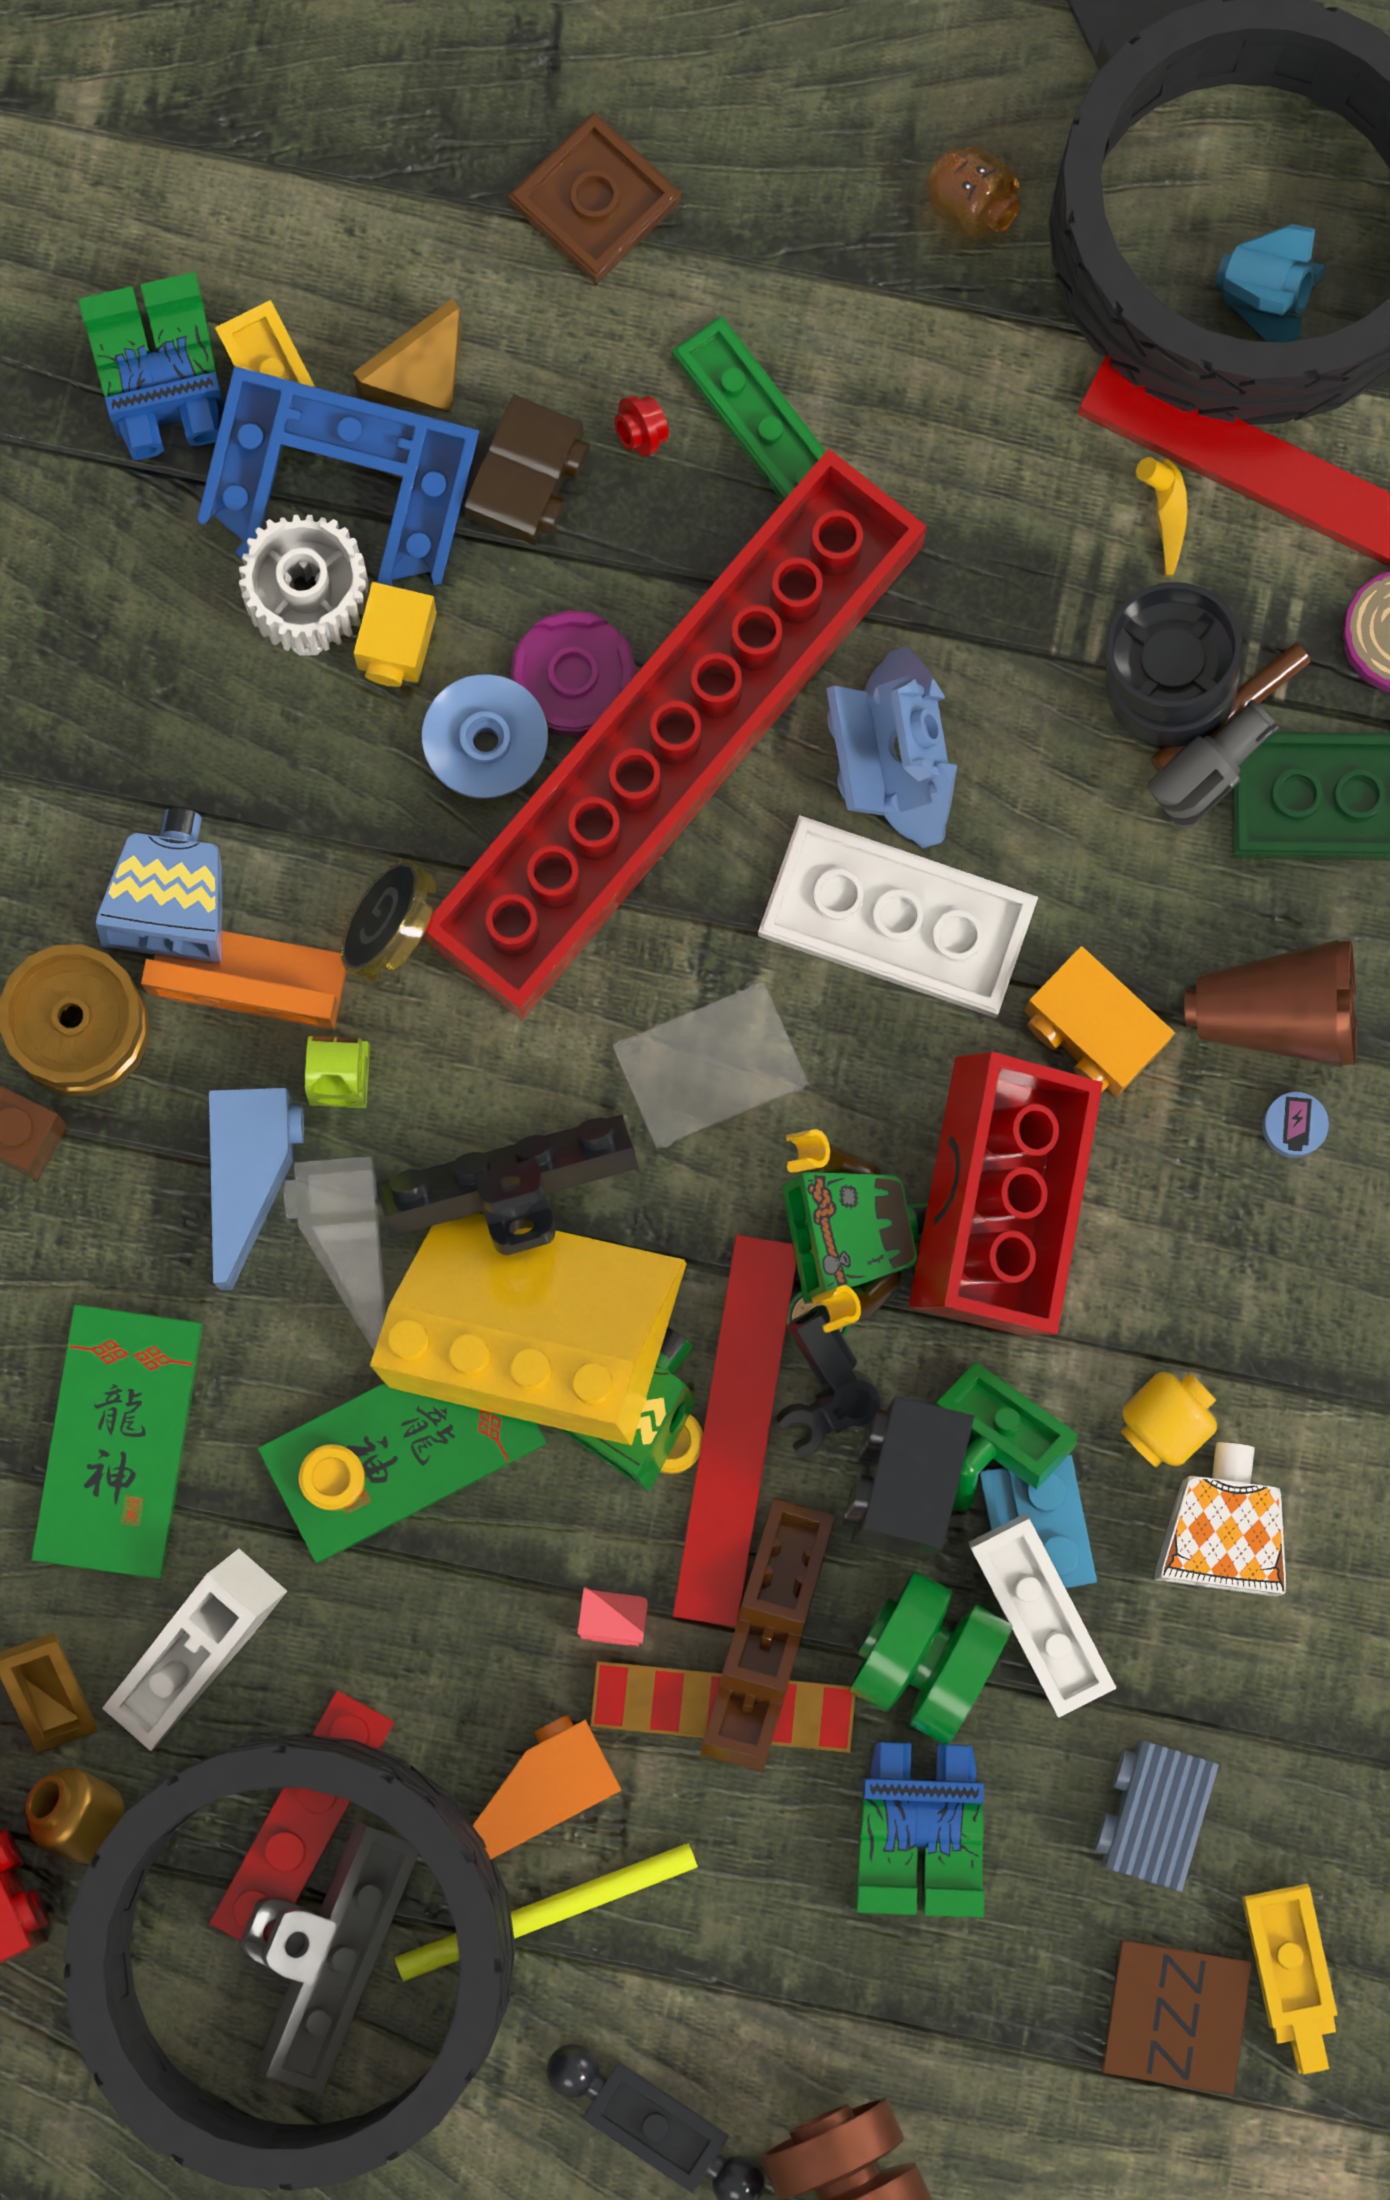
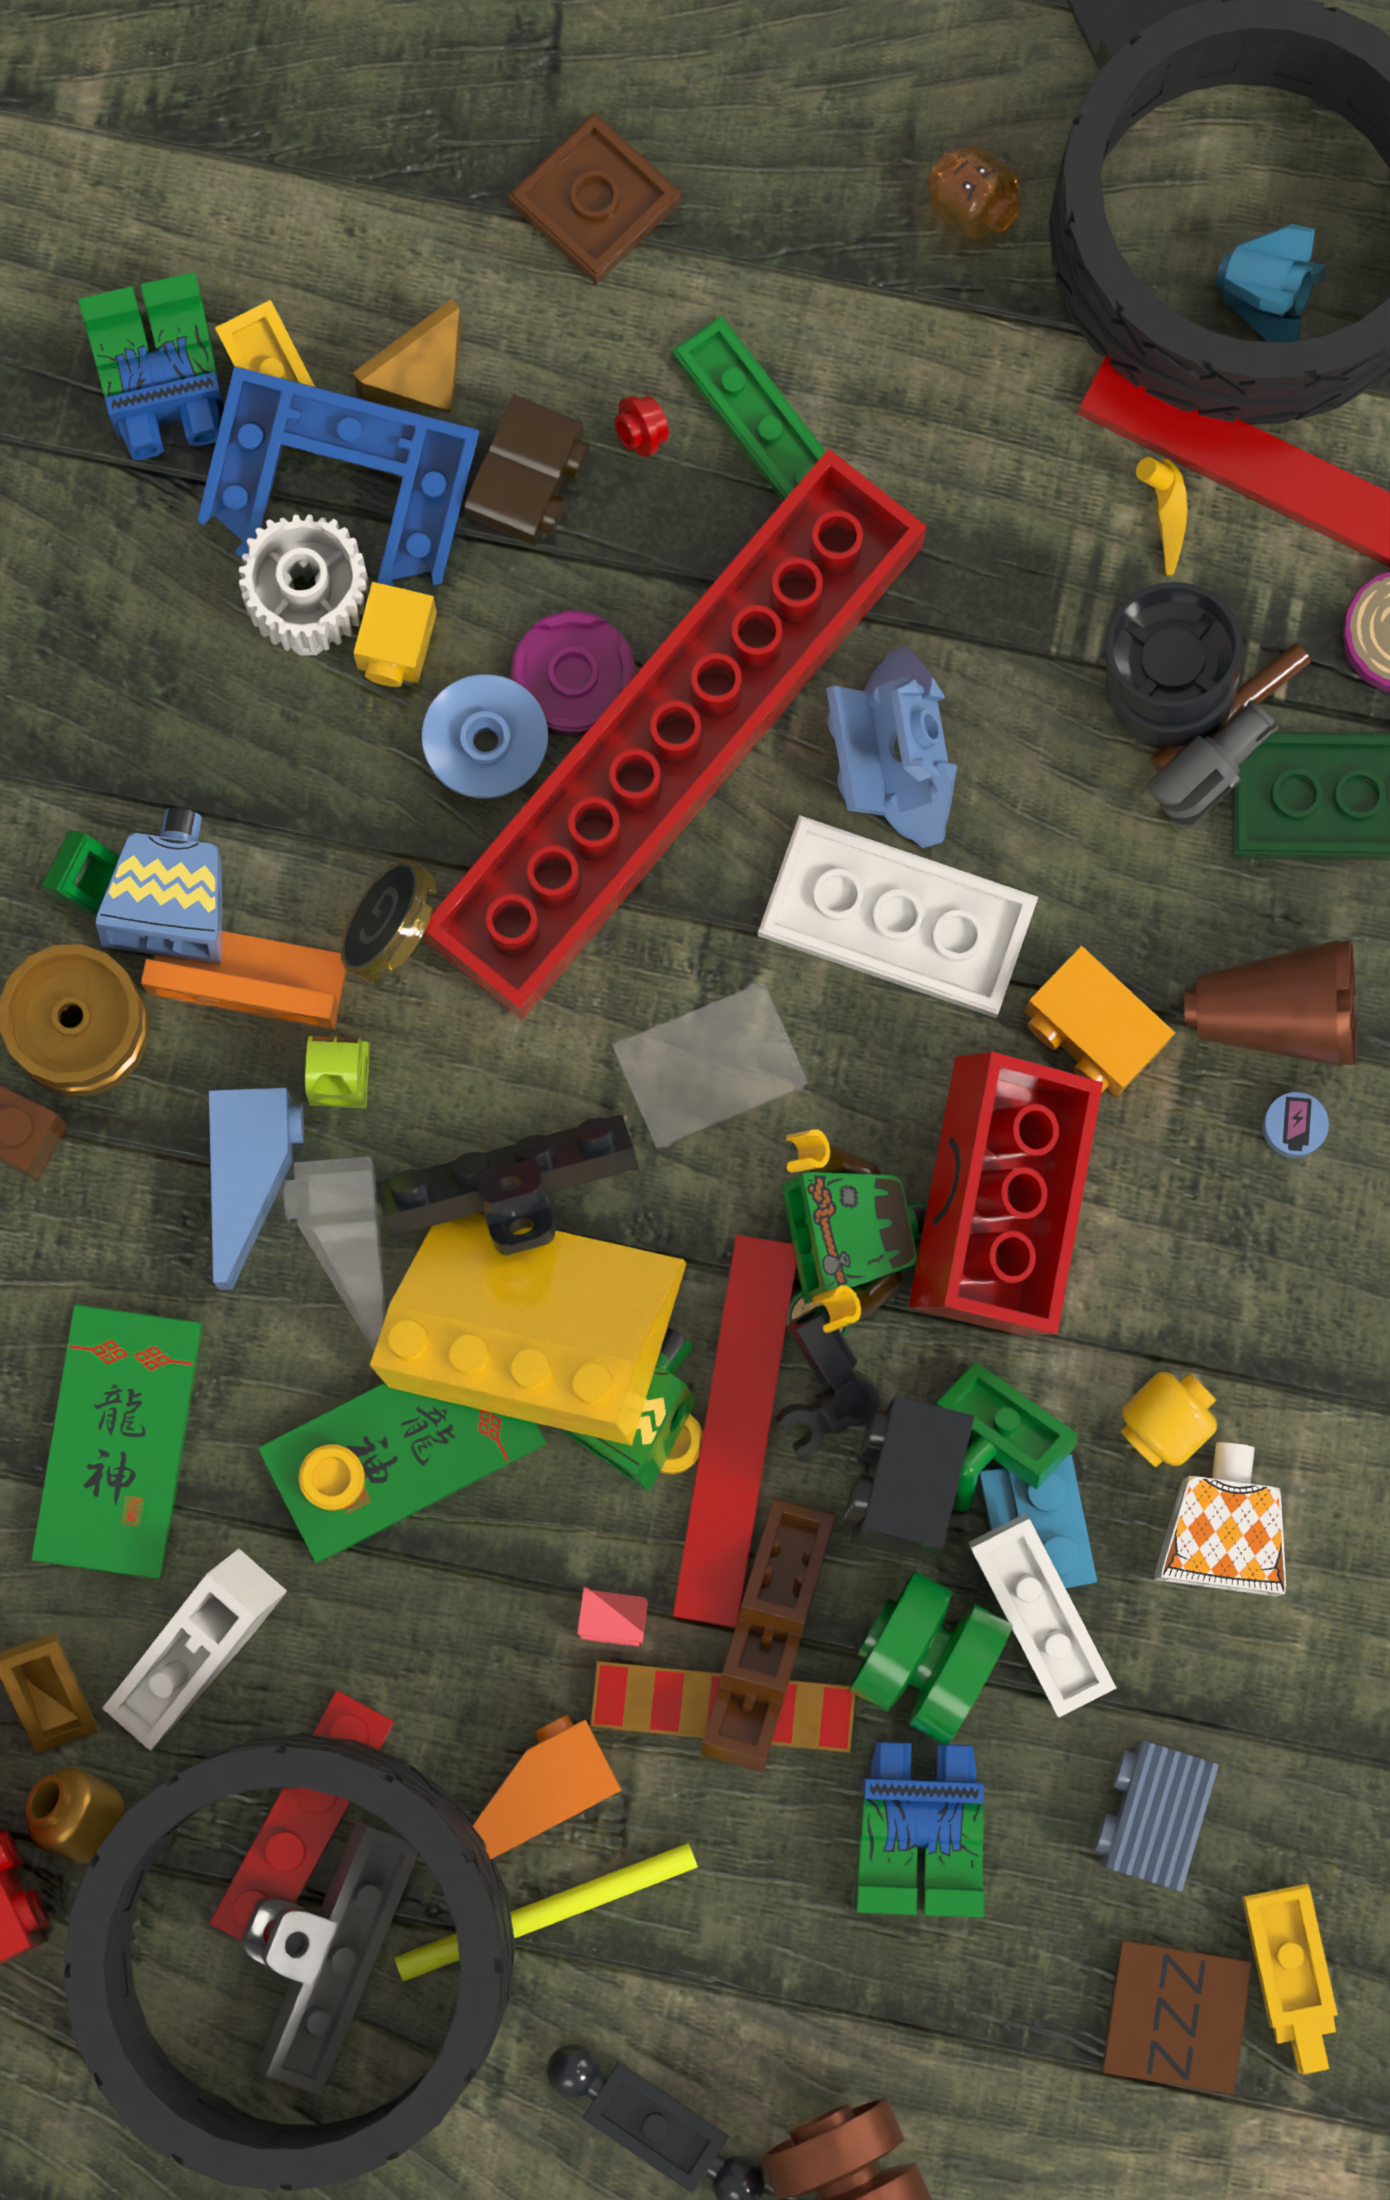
(81, 872): none -> green brick

